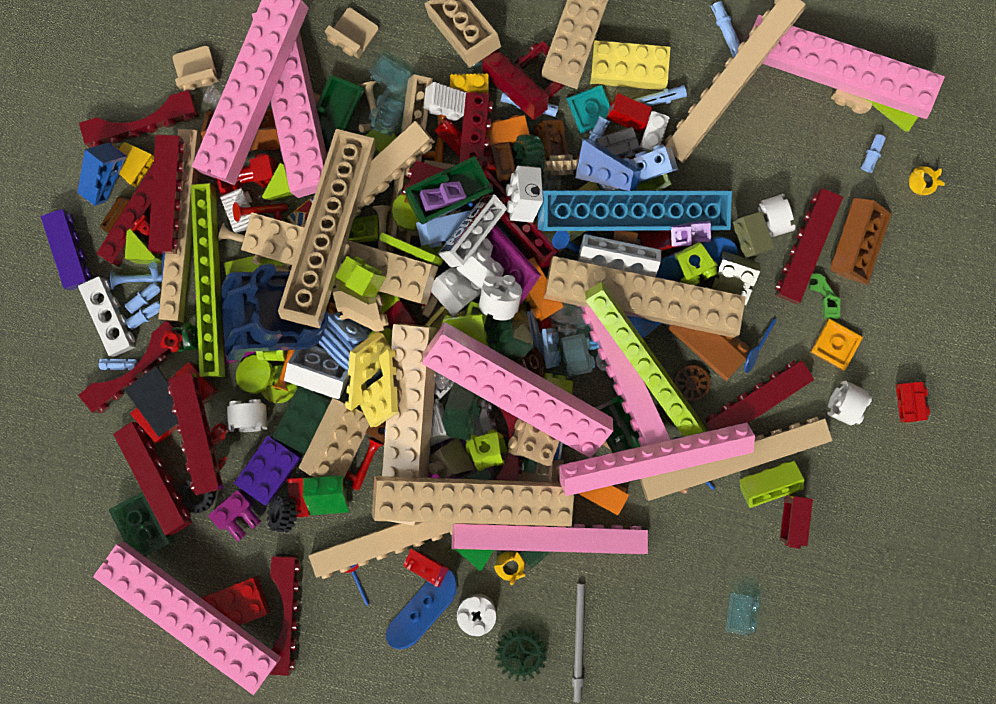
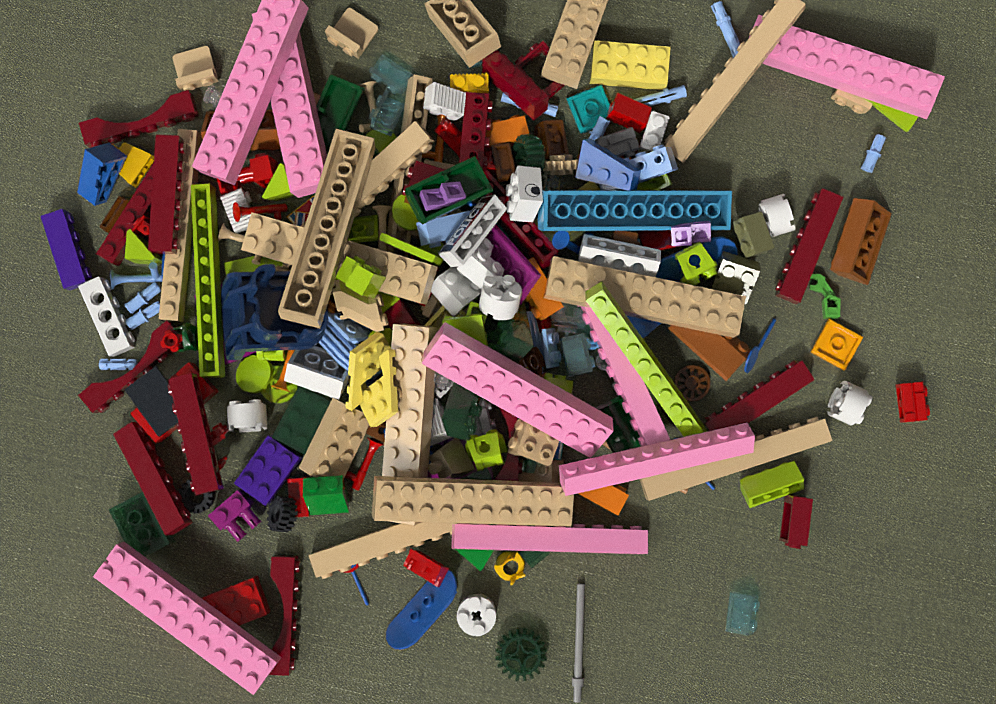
(917, 181): yellow piece -> none

